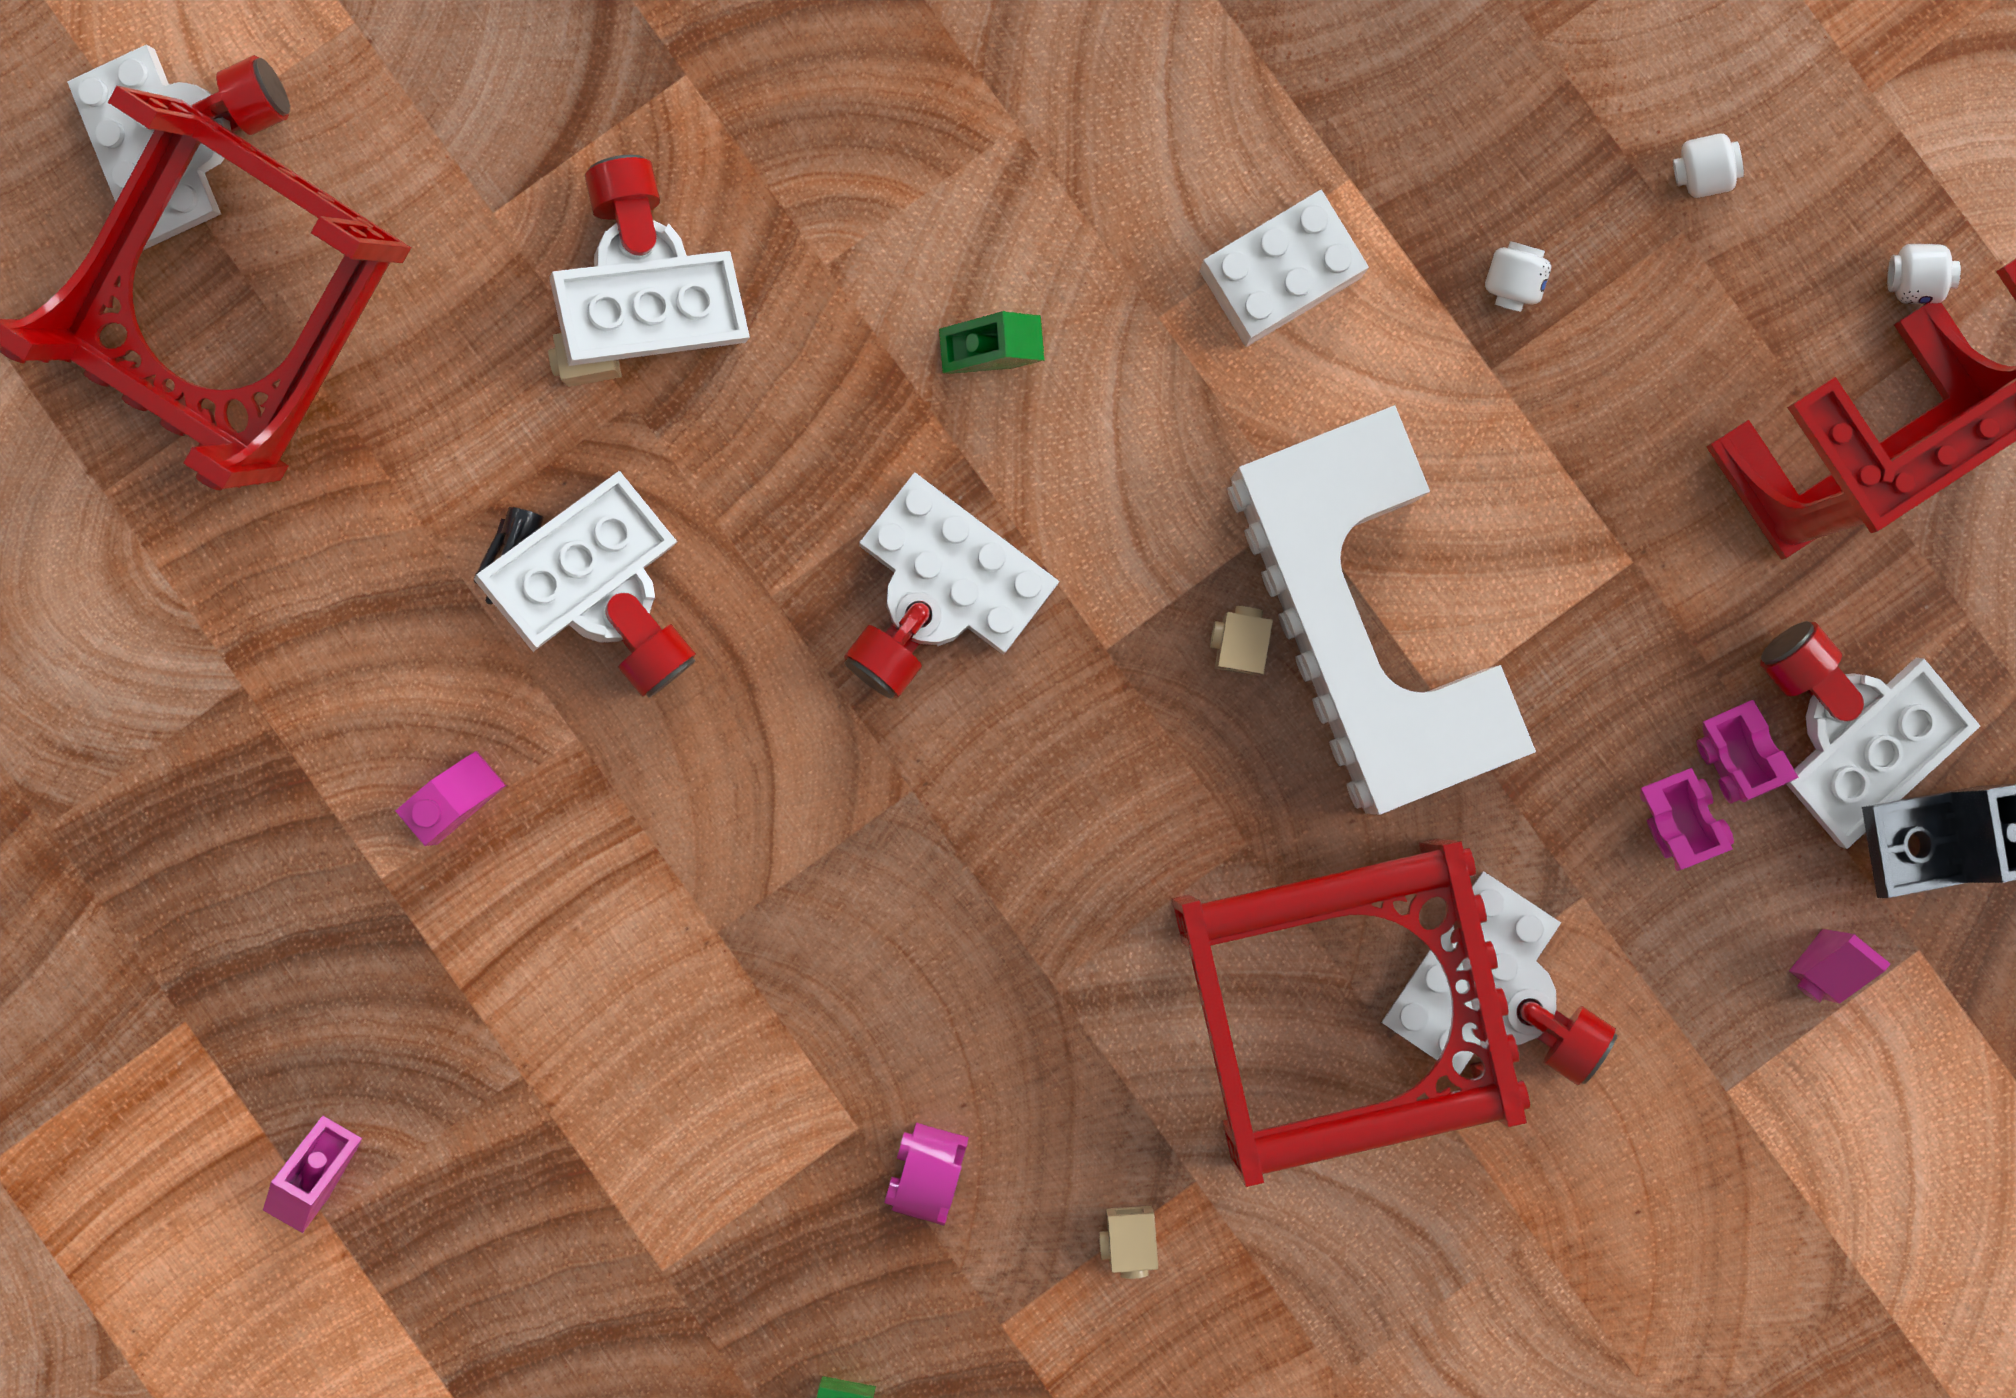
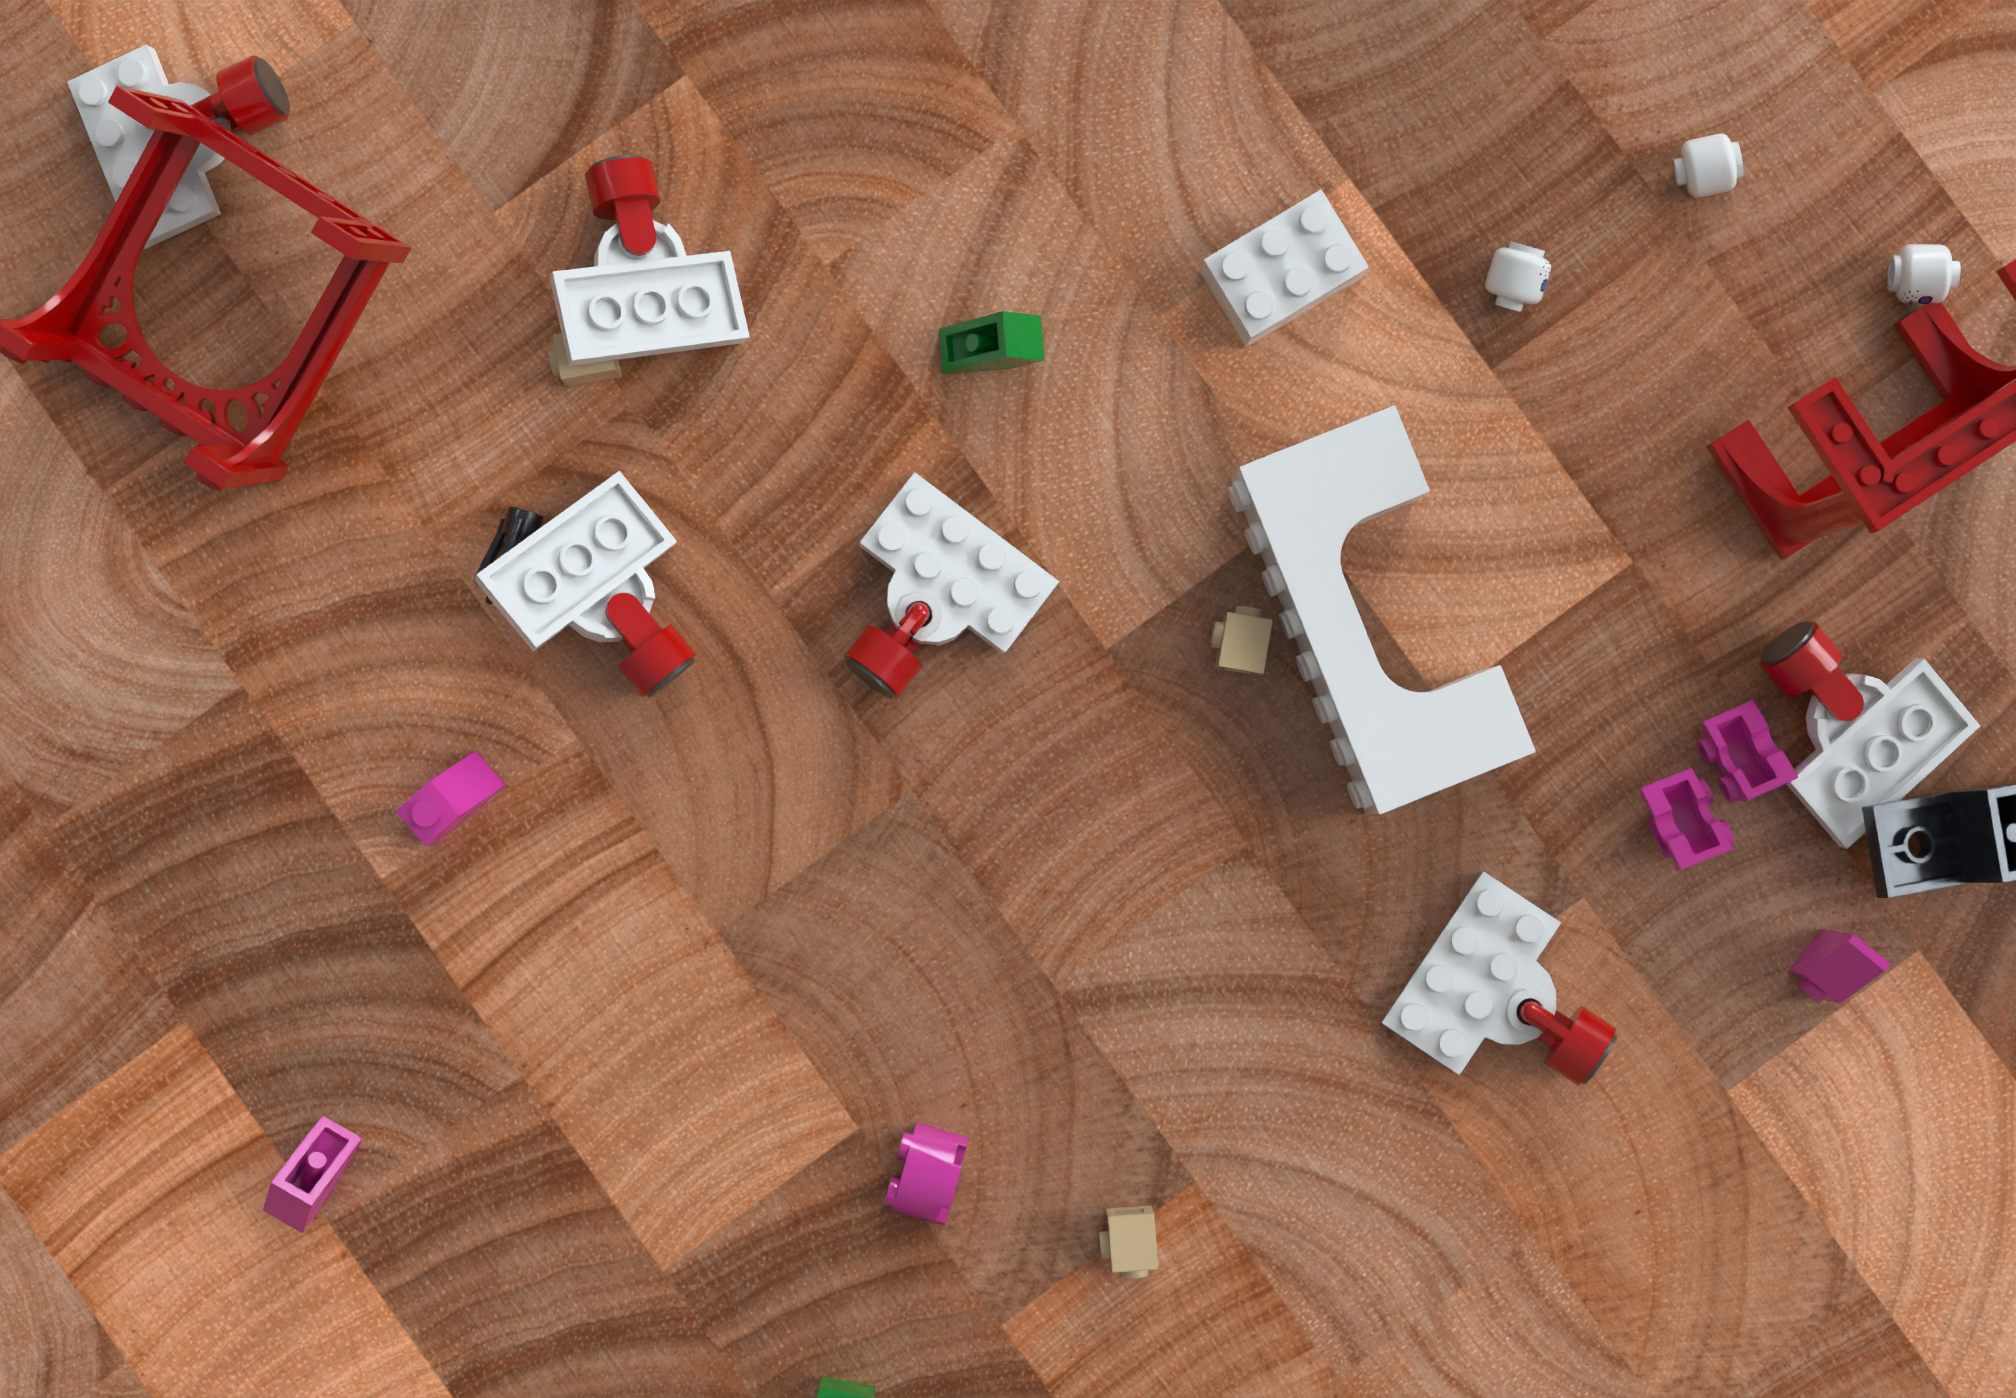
(1493, 1093): red arch -> none

